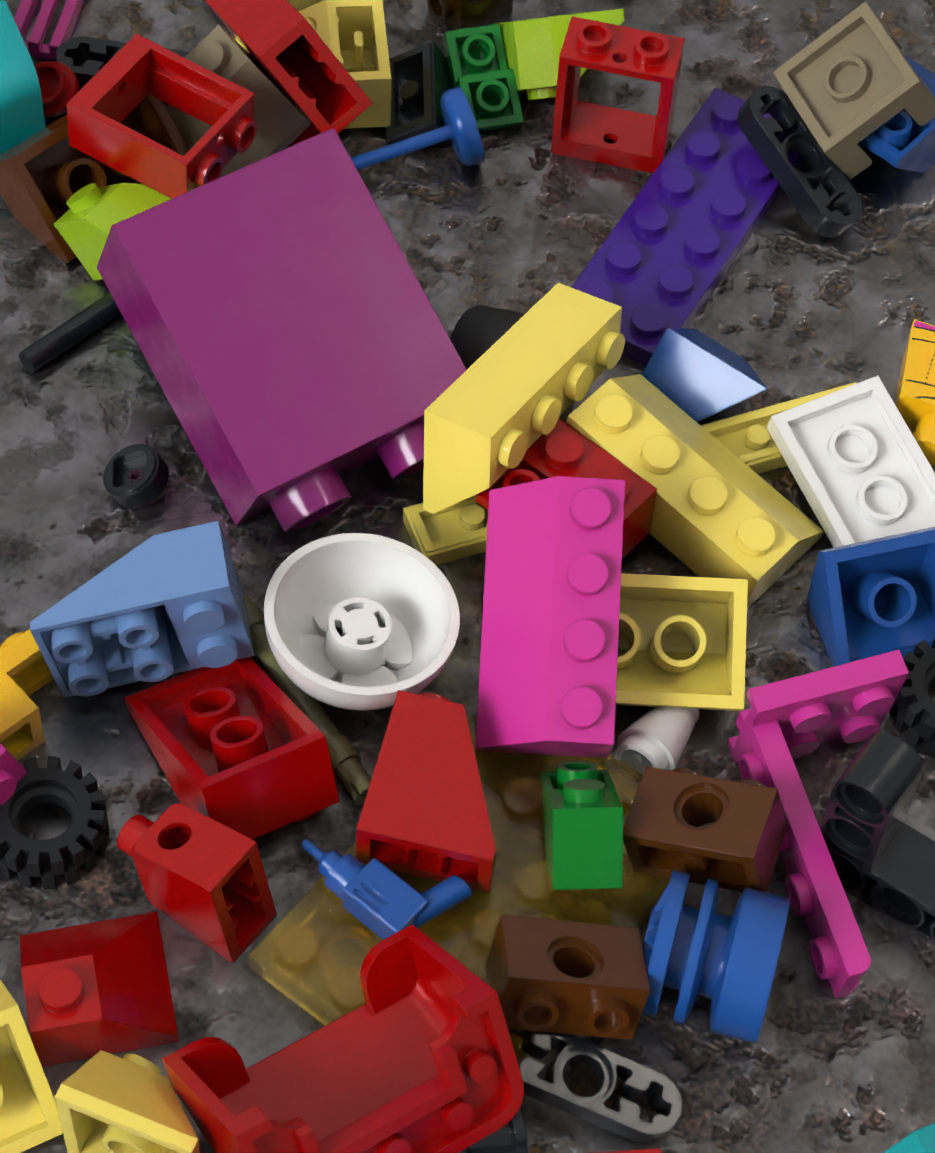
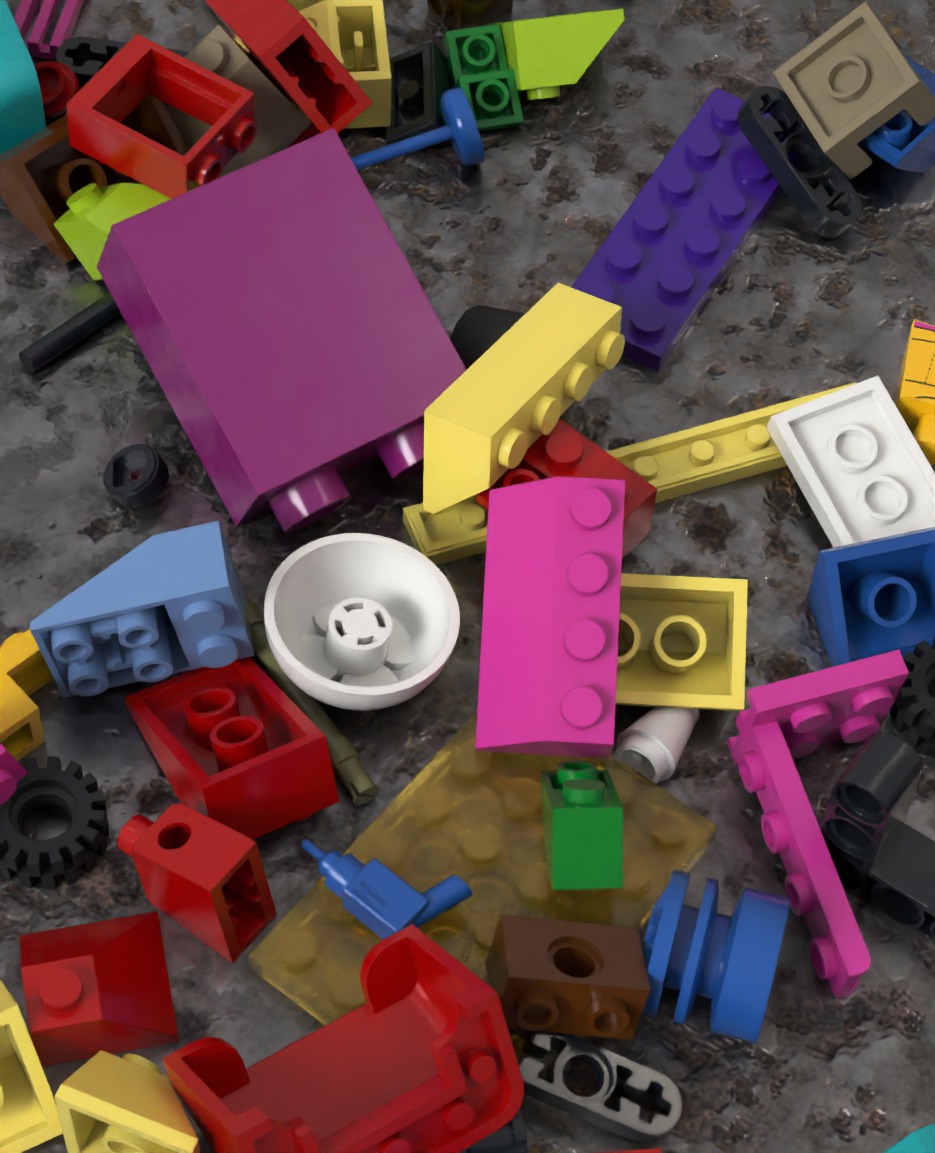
(427, 796): red slope -> none
(584, 126): red window -> none
(700, 373): slope -> none
(707, 499): light yellow slope -> none
(736, 850): reddish brown brick -> none

